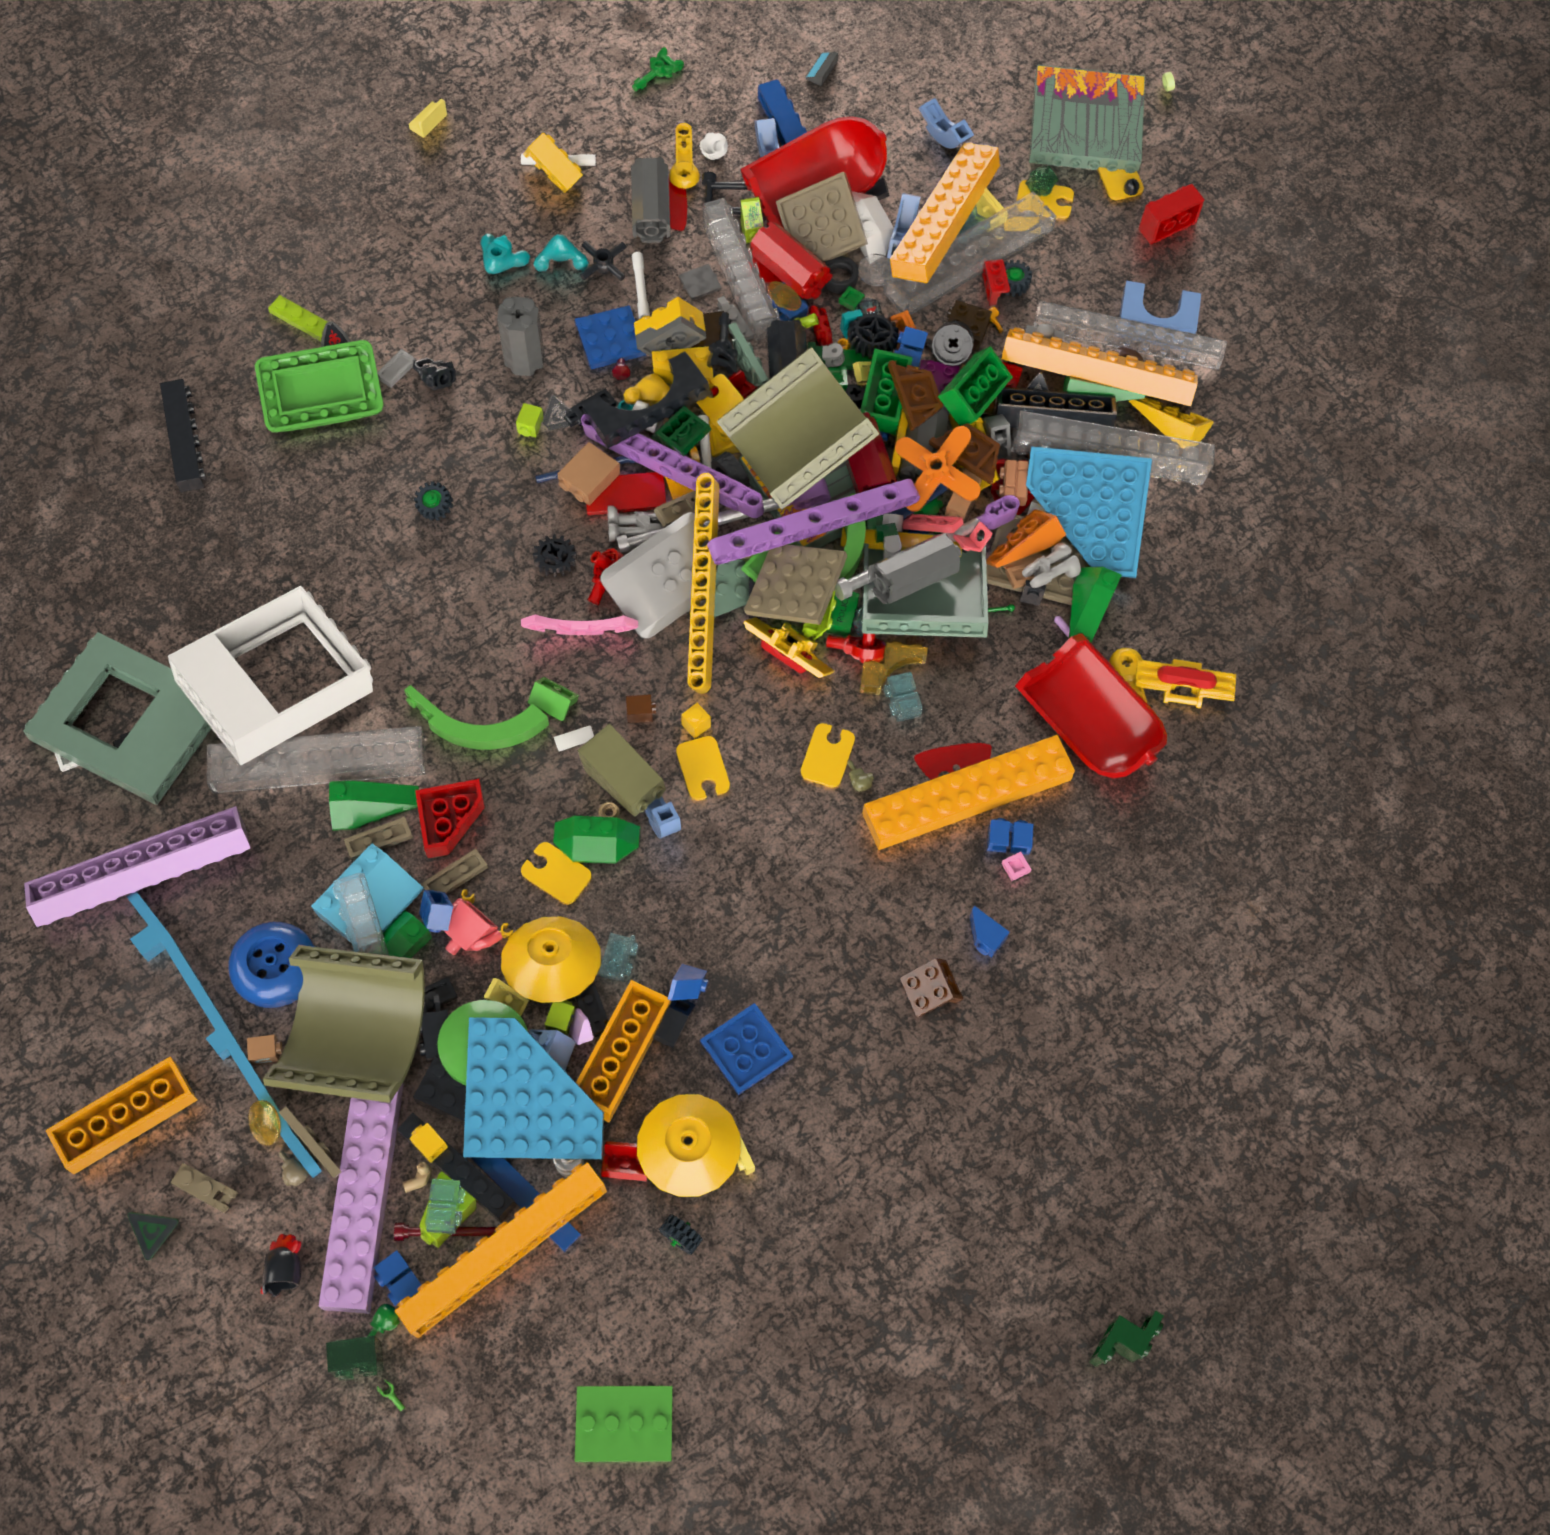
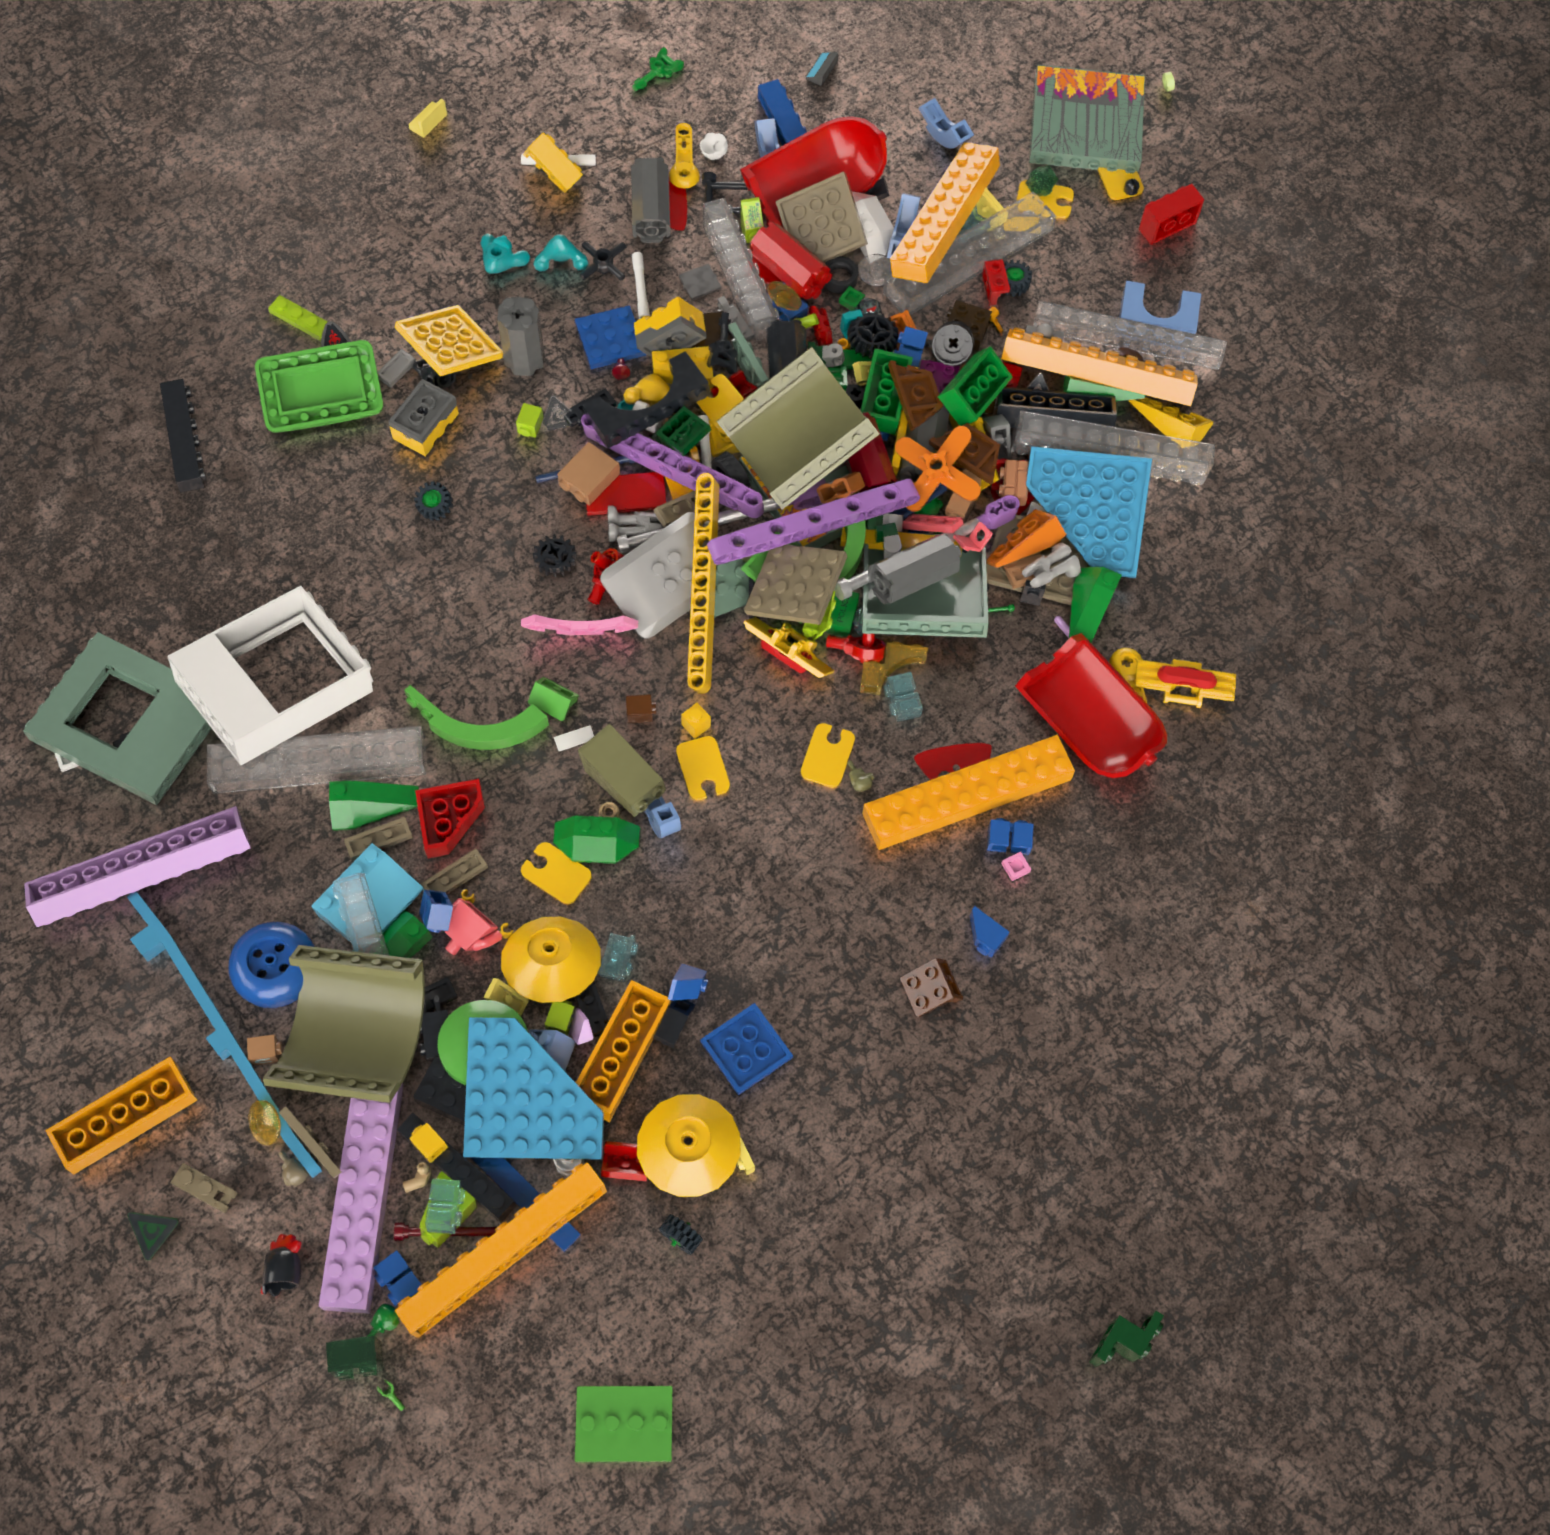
(423, 417): none -> dark grey piece
(449, 340): none -> yellow plate
(840, 487): none -> dark orange brick

